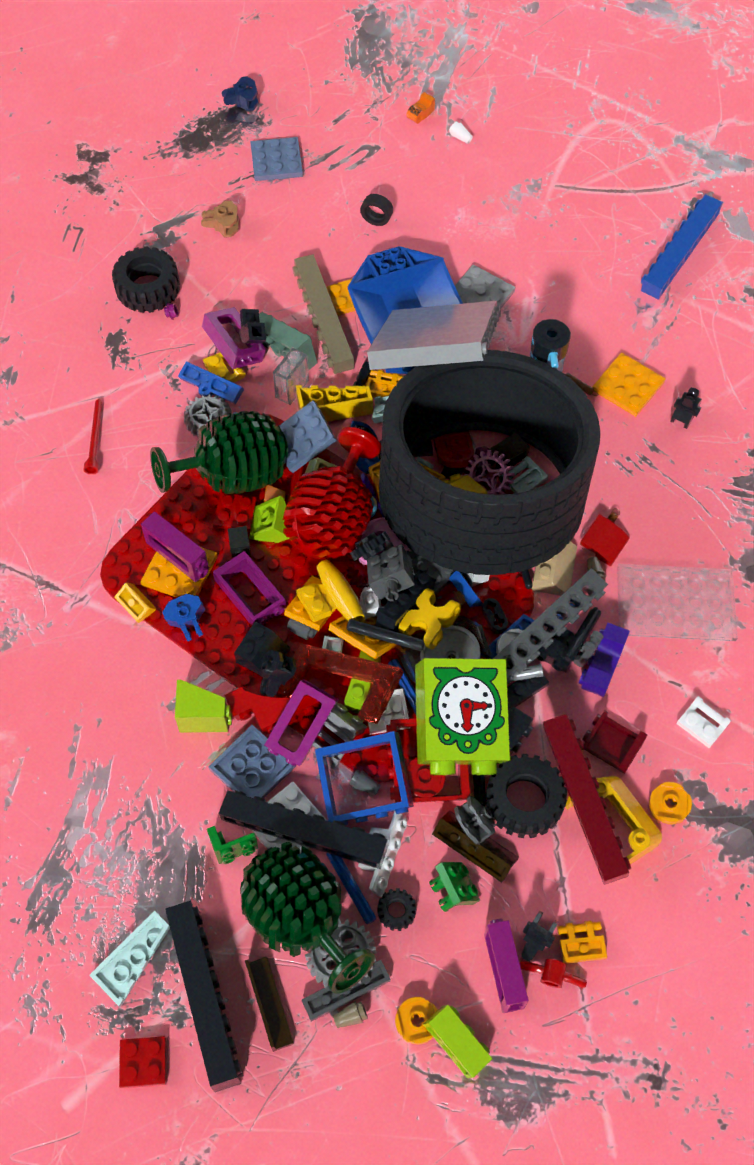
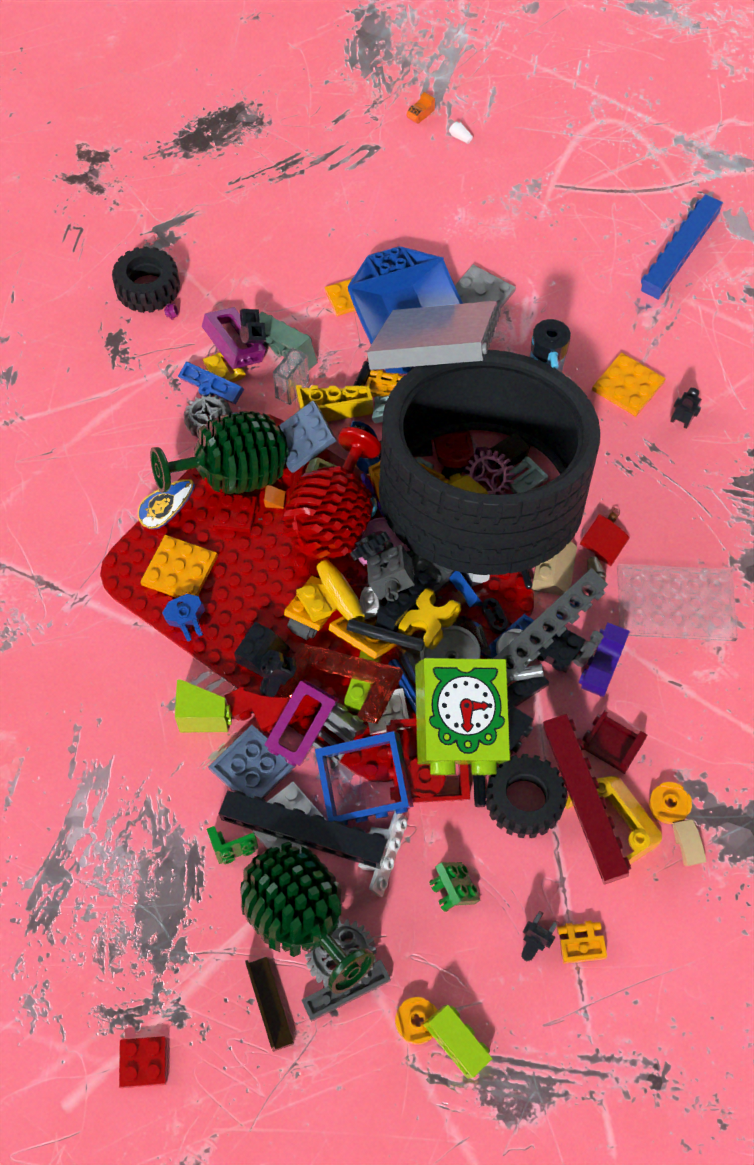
(91, 465): red piece -> none
(127, 962): light aqua wing -> none
(134, 602): yellow slope -> none
(160, 507): none -> shield
(175, 547): magenta piece -> none
(203, 998): black brick -> none
(222, 218): medium nougat hinge -> none
(238, 540): pearl dark grey brick -> none
(242, 94): dark blue hinge -> none
(245, 564): magenta piece -> none
(269, 521): lime slope -> none
(276, 159): sand blue plate -> none
(323, 314): dark tan brick -> none
(333, 644): light aqua tile -> none
(351, 1015): dark tan cone -> none
(352, 888): blue axle -> none
(364, 782): dark grey cone -> none
(373, 217): black tyre -> none
(396, 922): black tyre -> none
(475, 820): dark grey hinge -> none
(486, 855): dark brown panel -> none
(505, 966): magenta piece -> none
(553, 973): red piece -> none
(581, 635): black axle -> none
(586, 388): dark orange piece -> none
(690, 842): none -> tan slope
(699, 726): white plate -> none

